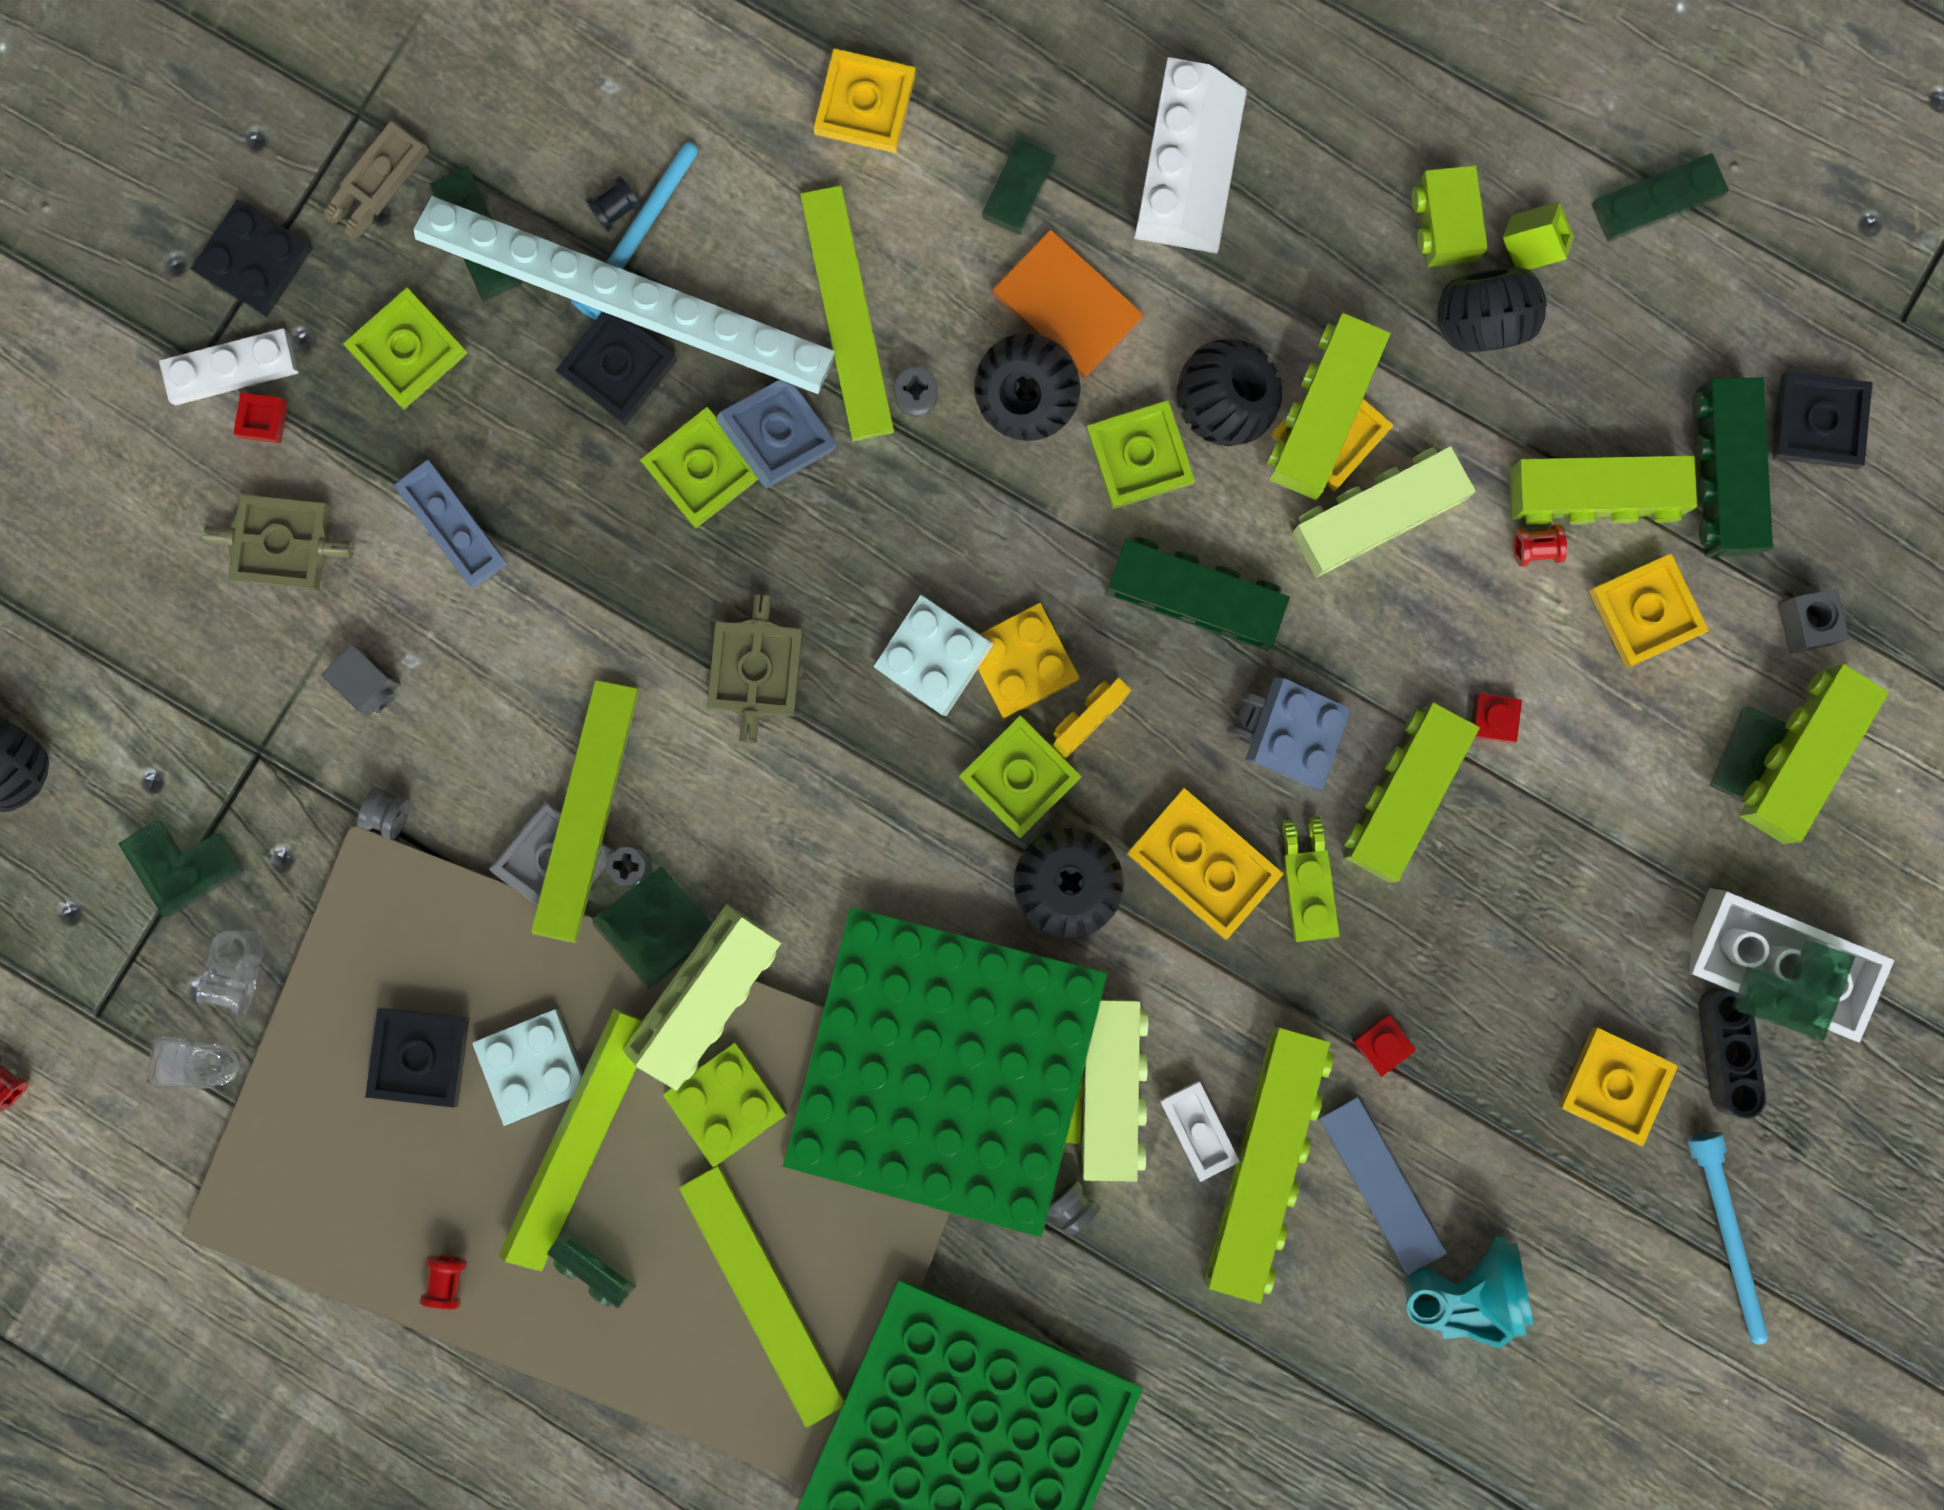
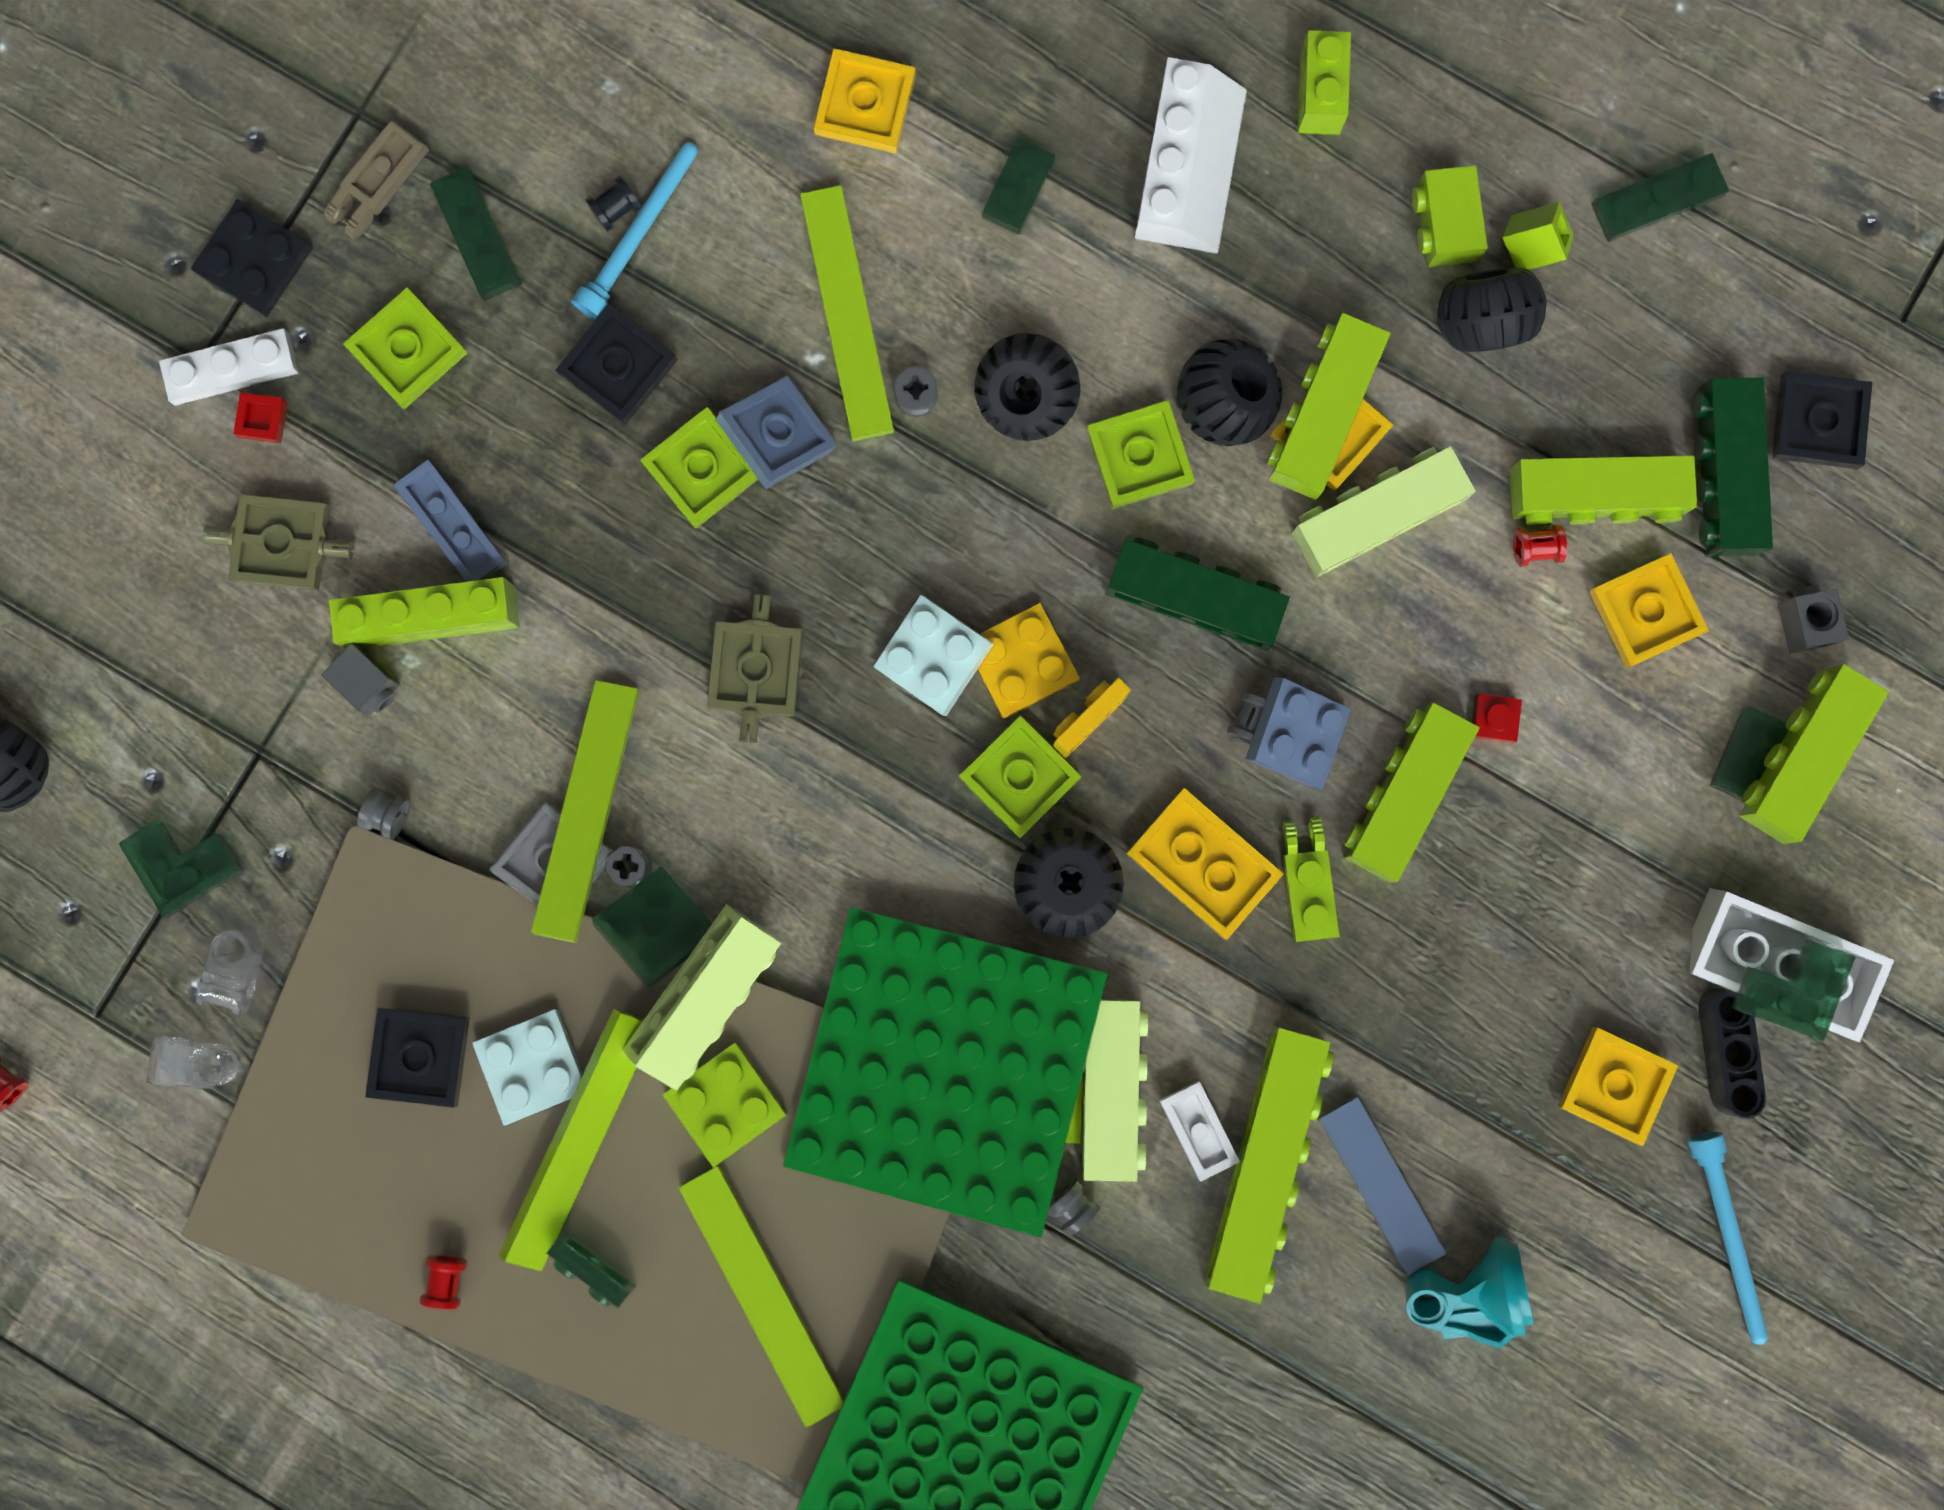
(424, 613): none -> lime brick
(624, 294): light aqua plate -> none
(1067, 302): orange tile -> none
(1324, 82): none -> lime brick
(1384, 1045): red plate -> none

